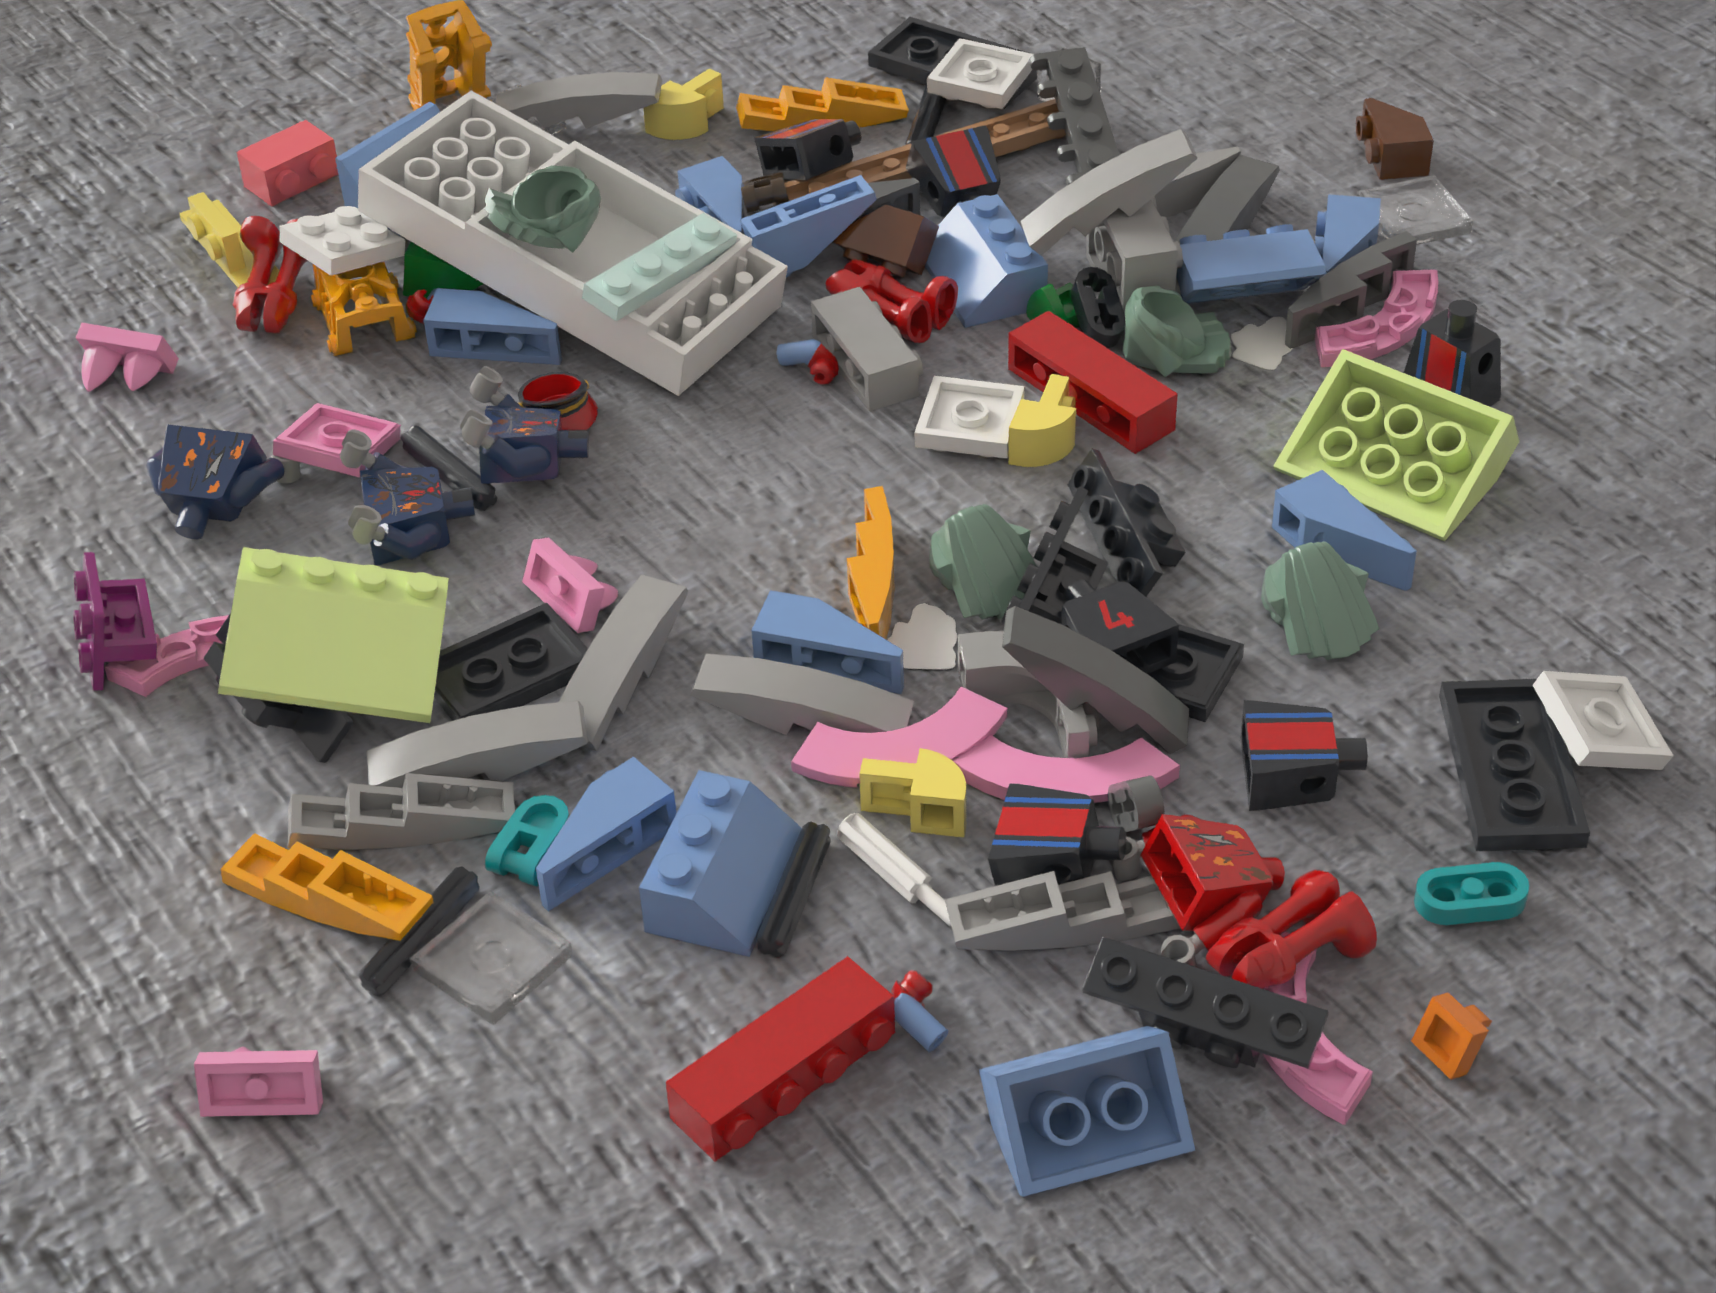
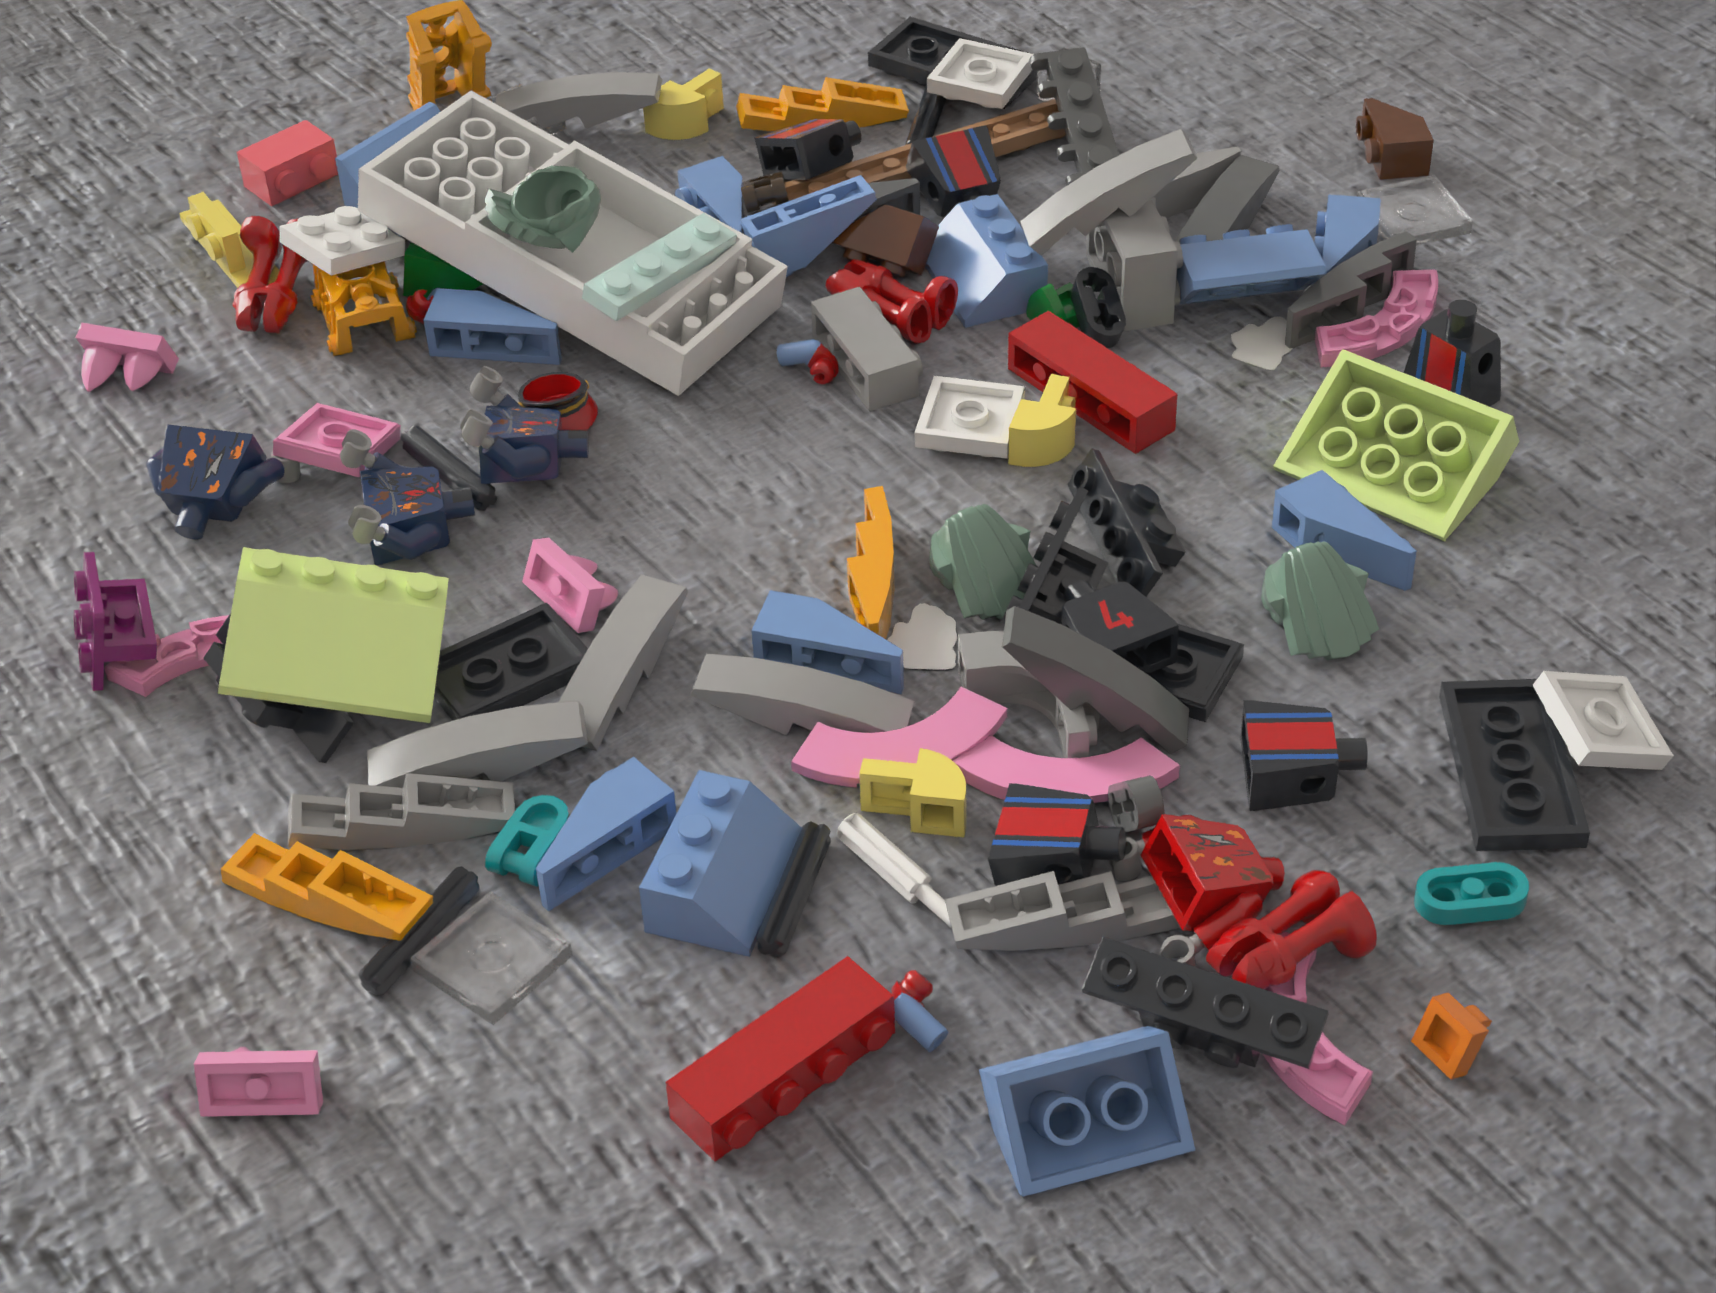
(1170, 337): sand green hair -> none

